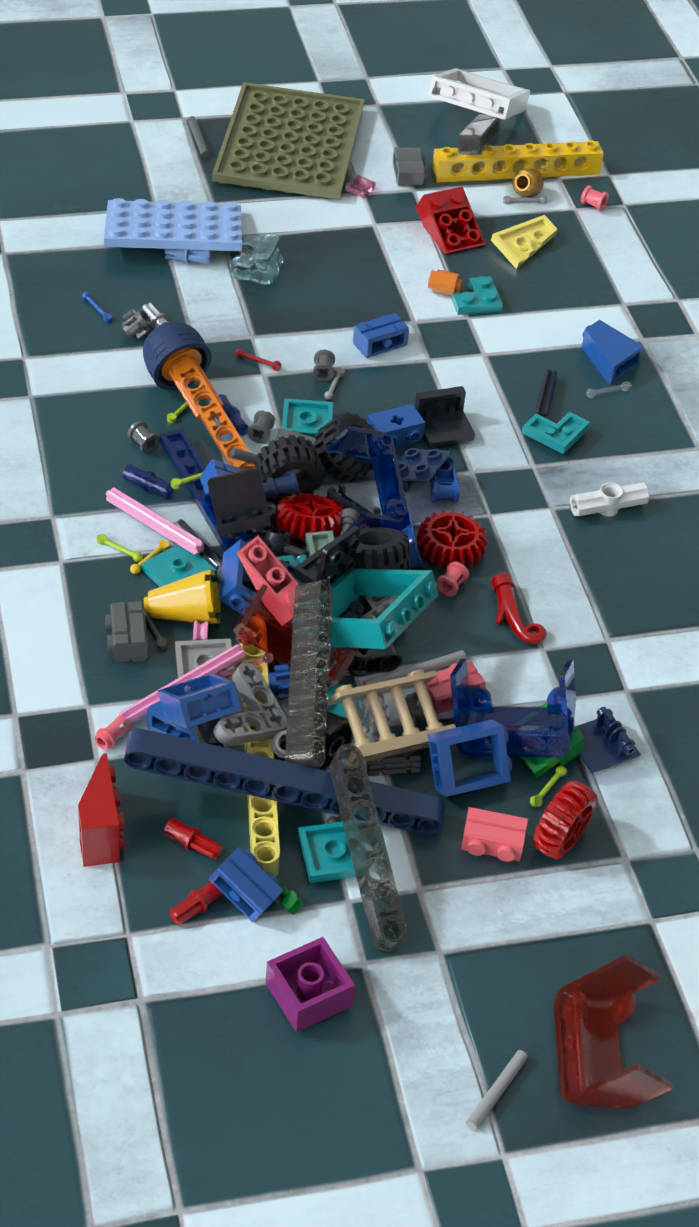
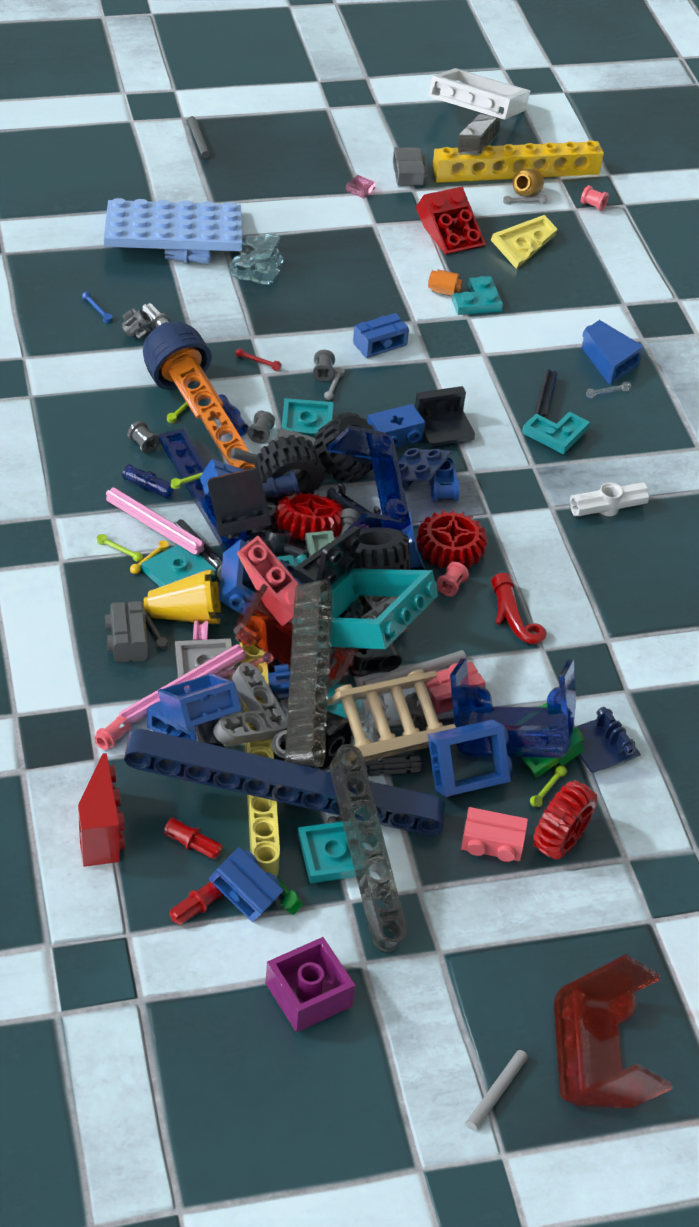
(289, 141): olive plate -> none

